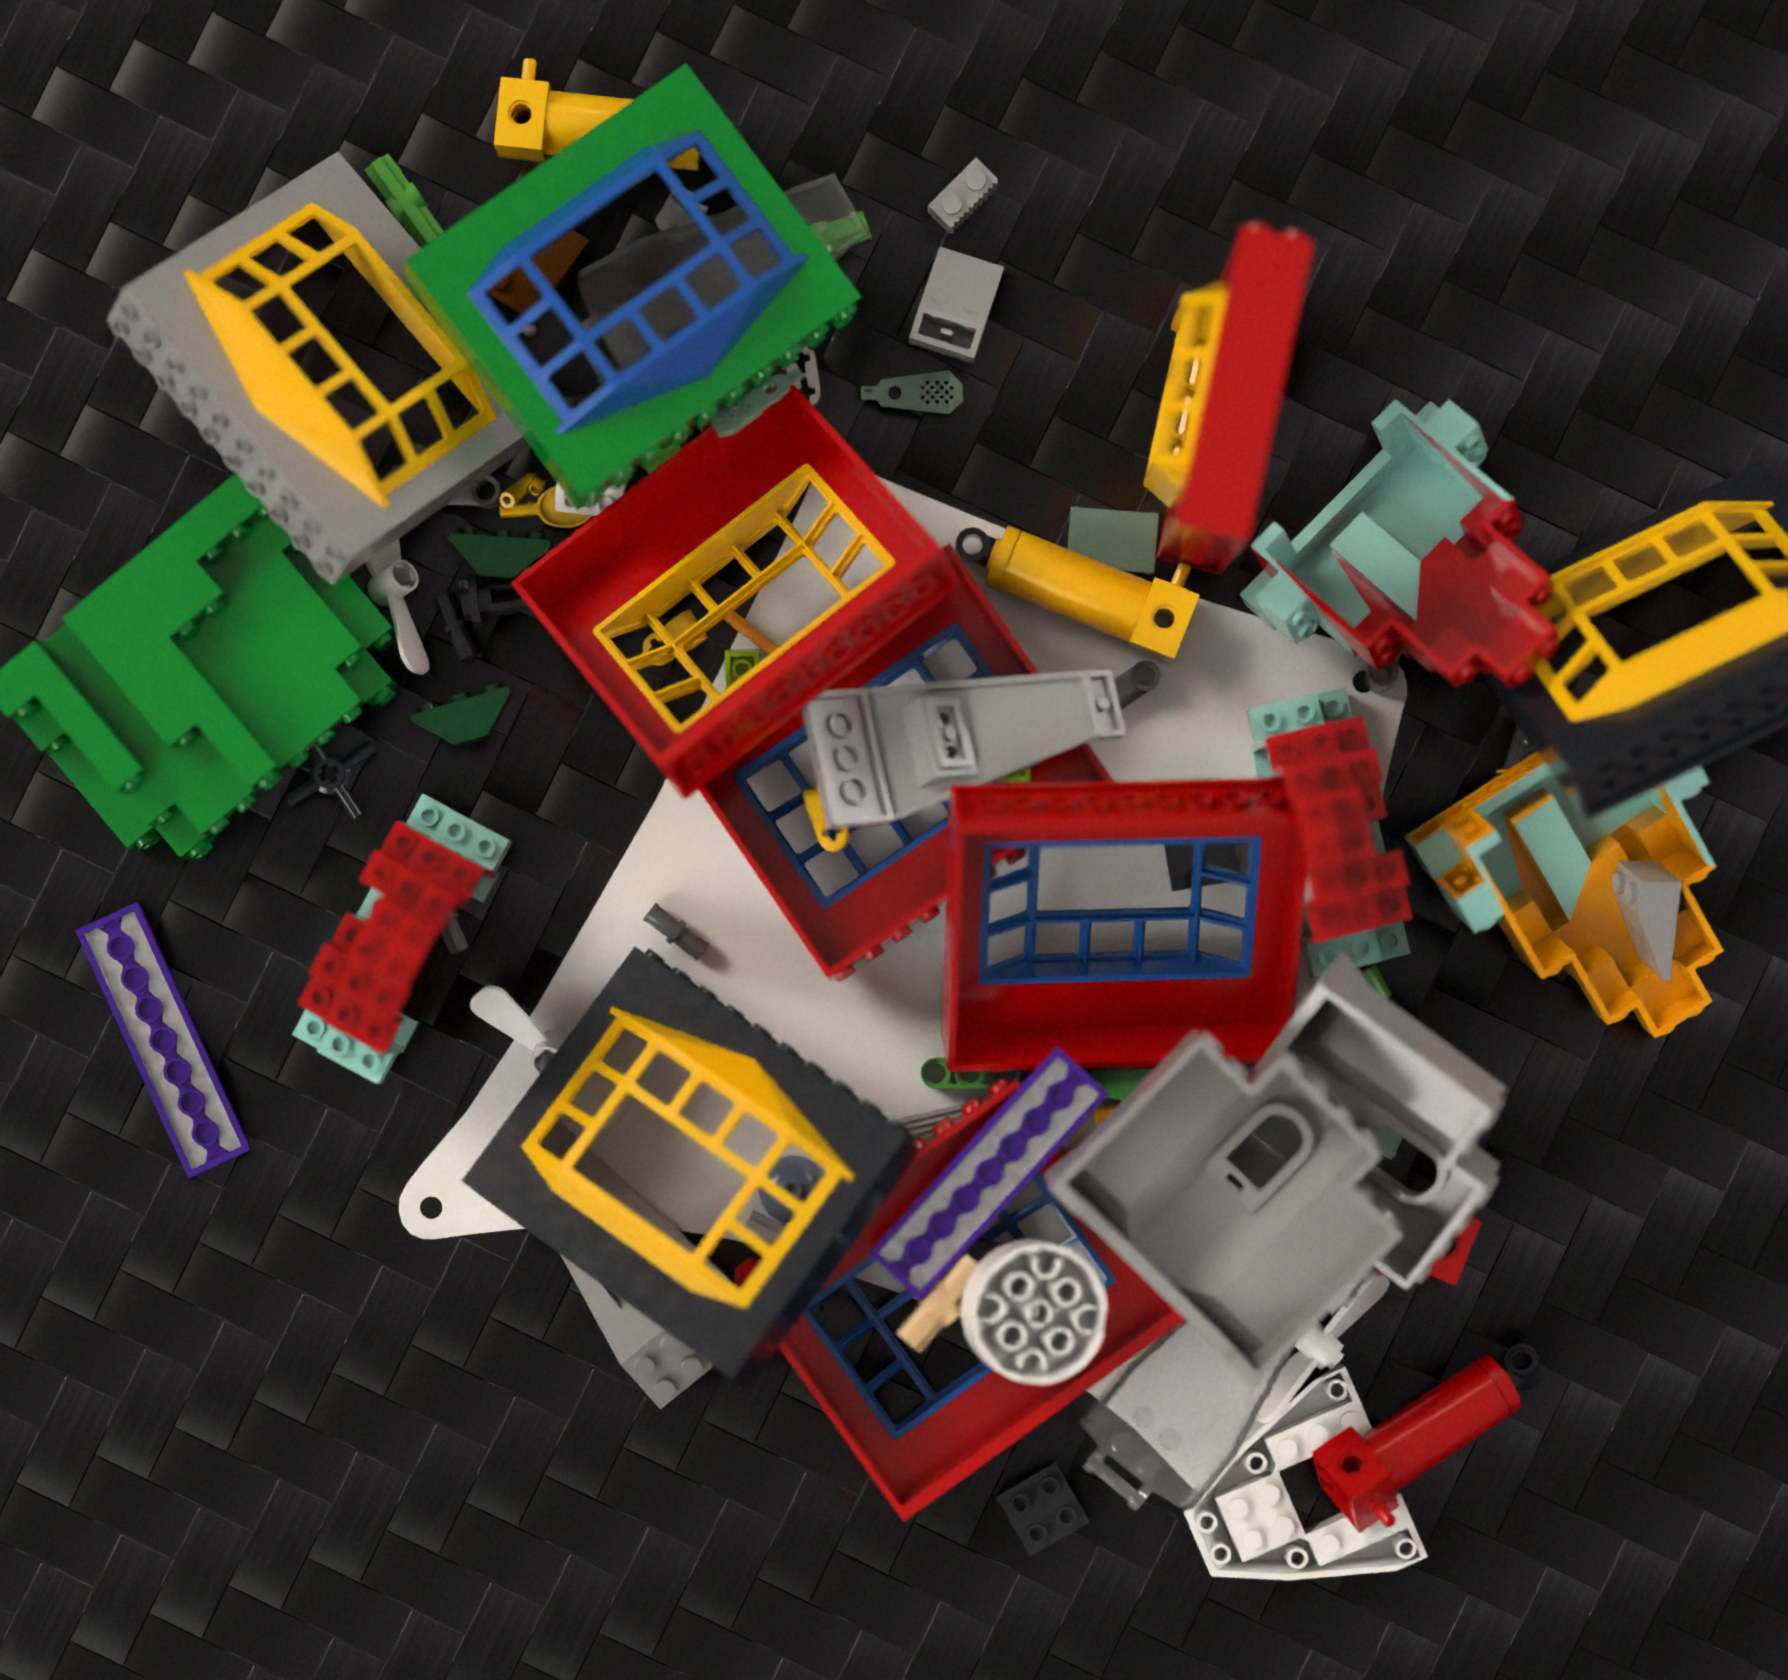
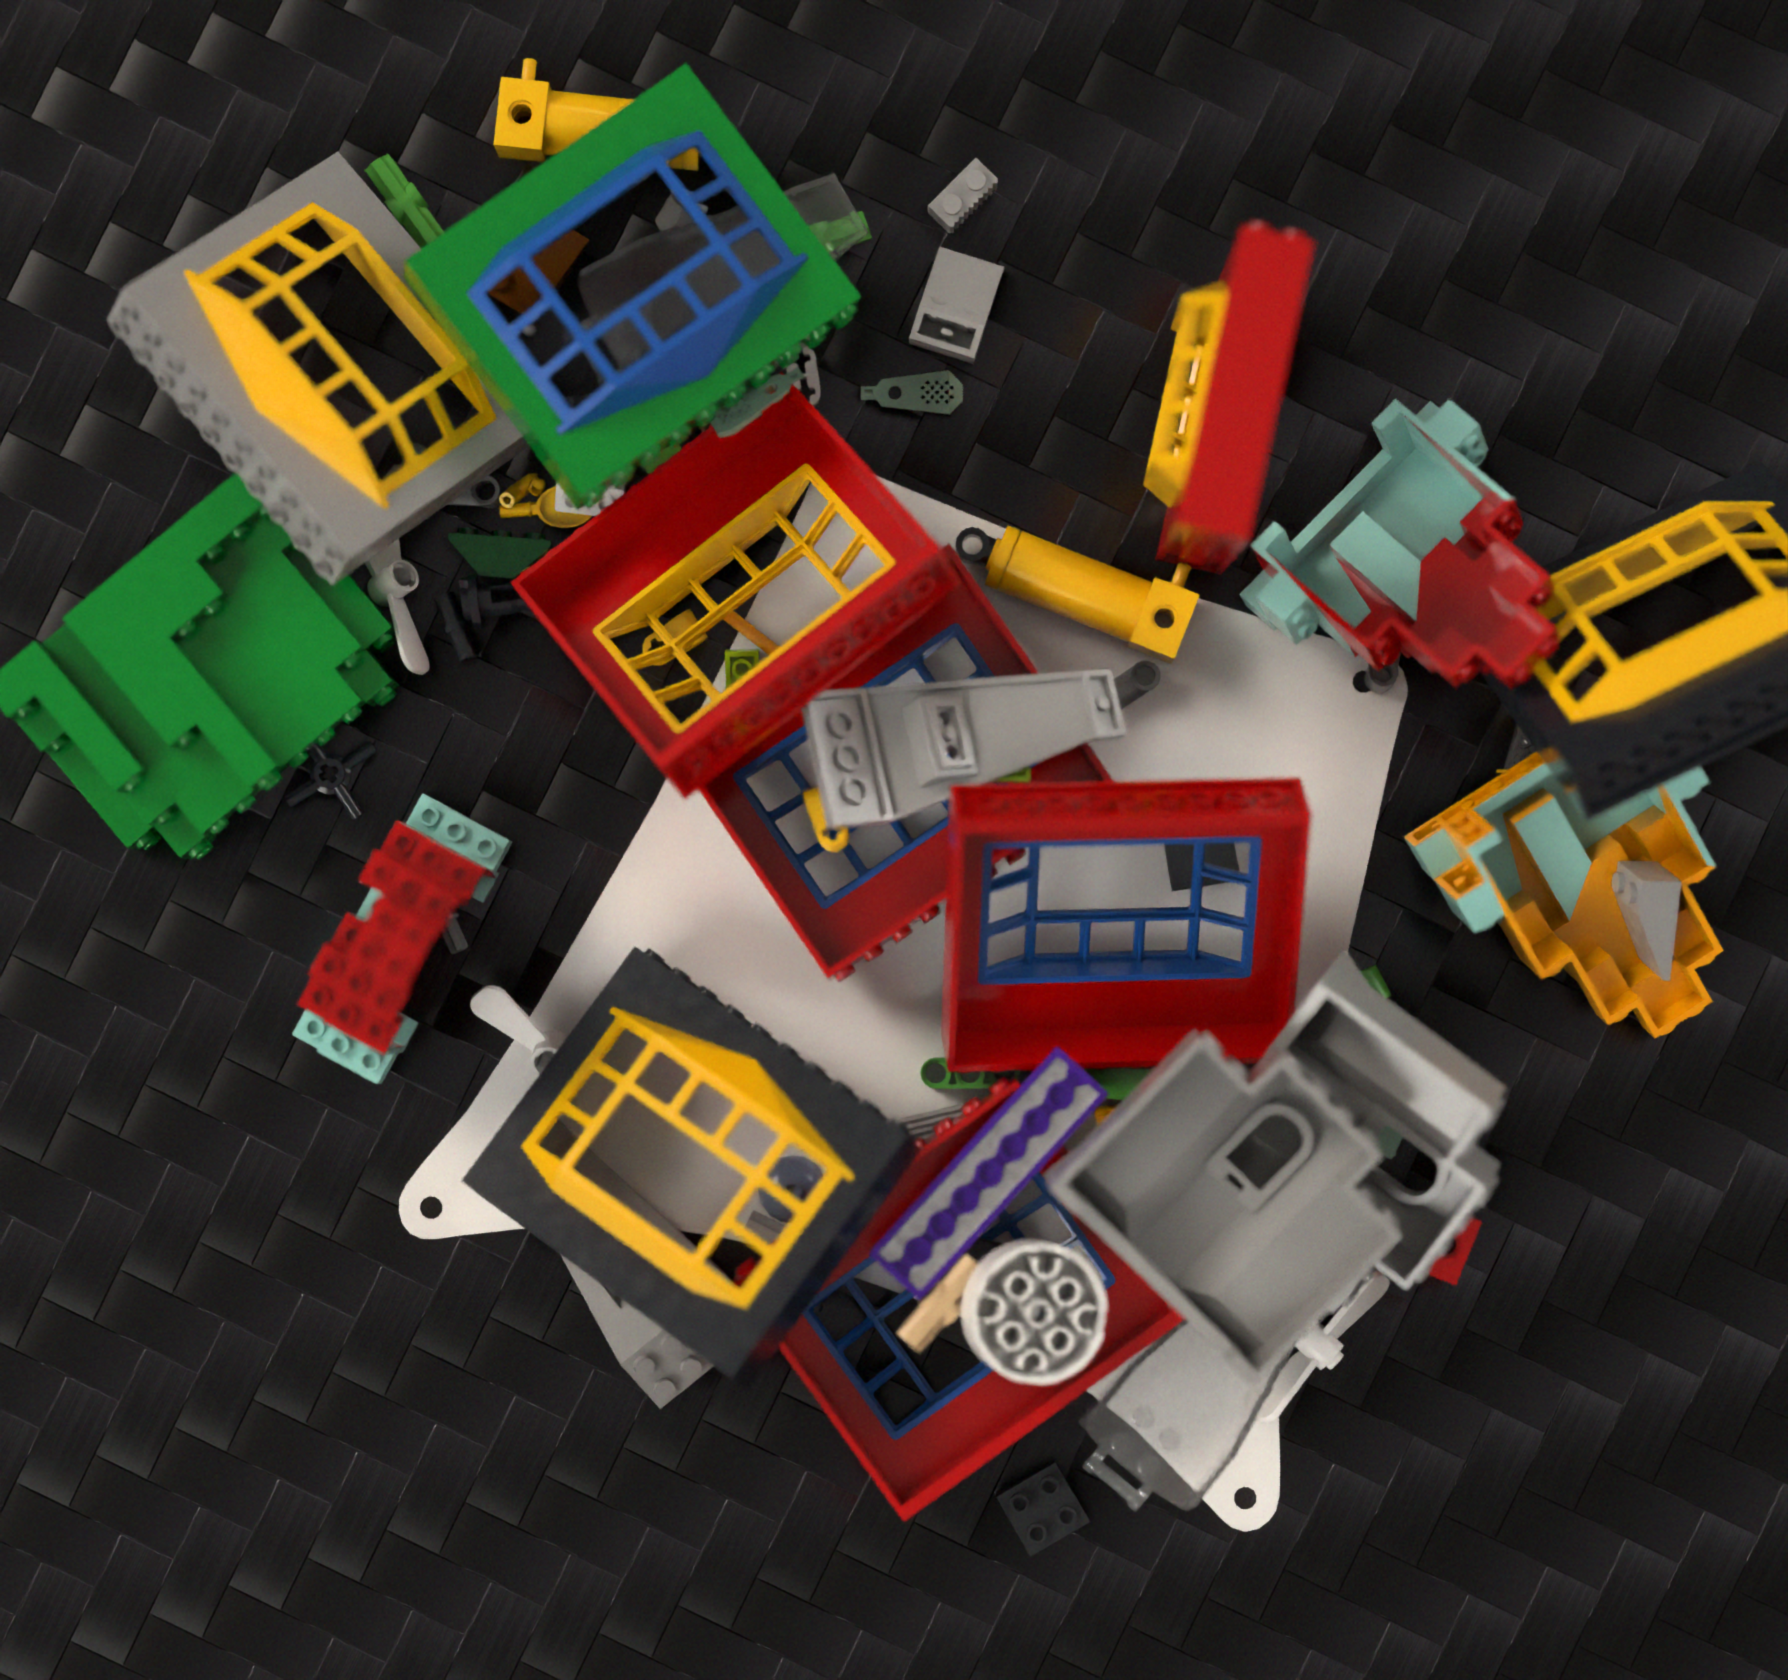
(163, 1039): piece -> none
(466, 717): dark green slope -> none
(676, 931): dark grey pin -> none
(1115, 537): sand green piece -> none
(1248, 1518): white piece -> none
(1337, 801): red panel -> none
(1370, 1468): red piece -> none

